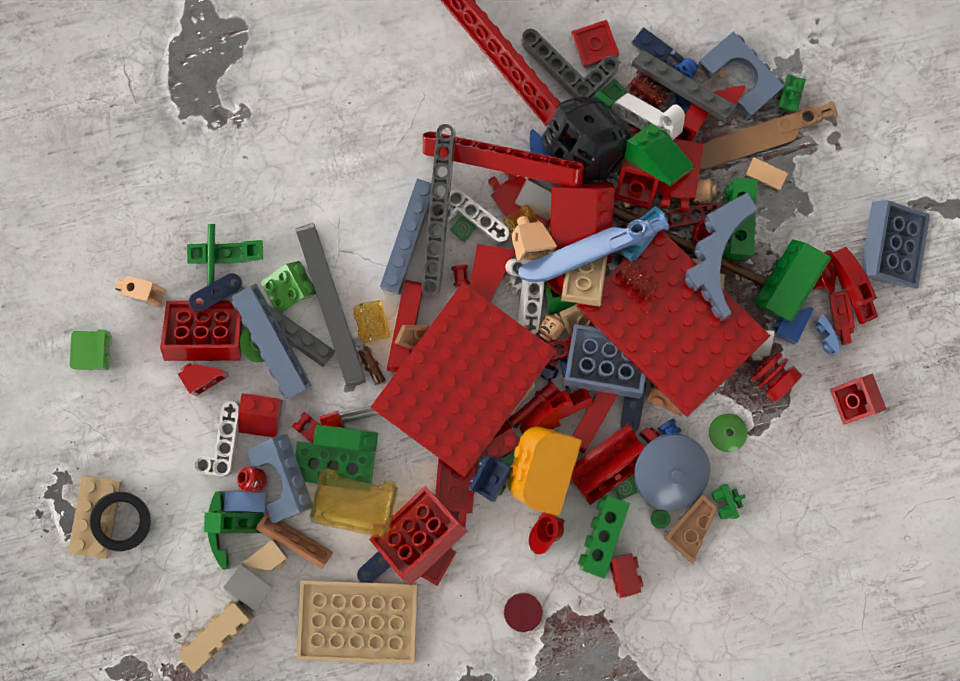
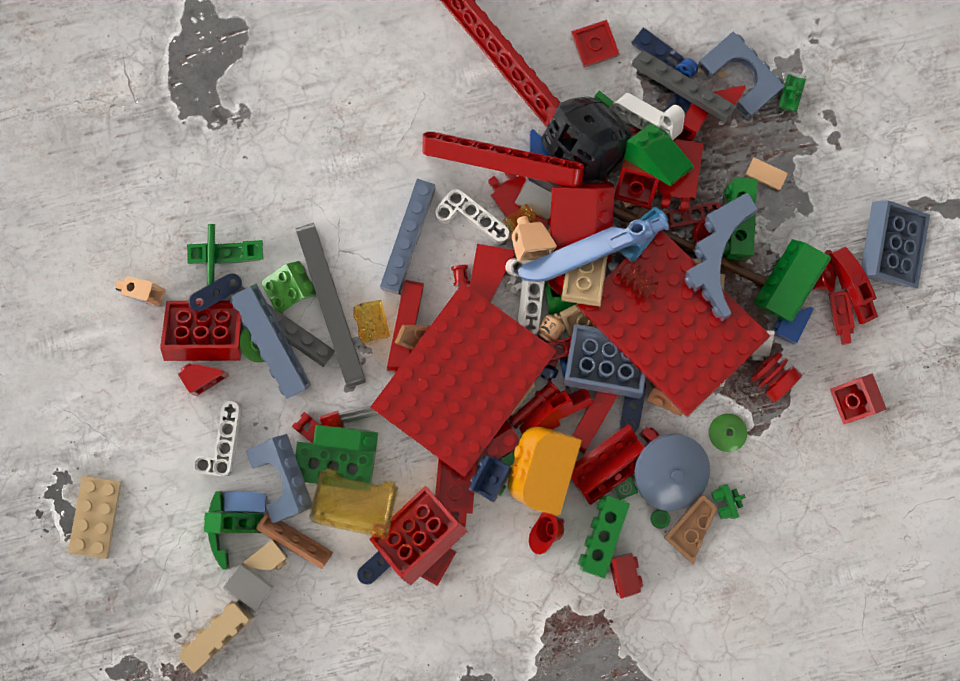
(90, 350): bright green bracket -> none
(134, 540): black tyre -> none
(251, 479): red head -> none
(259, 415): red slope -> none
(357, 622): tan plate -> none
(371, 365): reddish brown pin -> none
(435, 200): dark grey beam -> none
(463, 229): green tile -> none
(523, 612): dark red tile -> none
(566, 69): dark grey beam -> none
(614, 90): green tile -> none
(647, 90): clear red piece -> none
(670, 427): blue wheel -> none
(705, 191): light nougat head -> none
(762, 136): medium nougat piece -> none
(830, 342): medium blue slope -> none

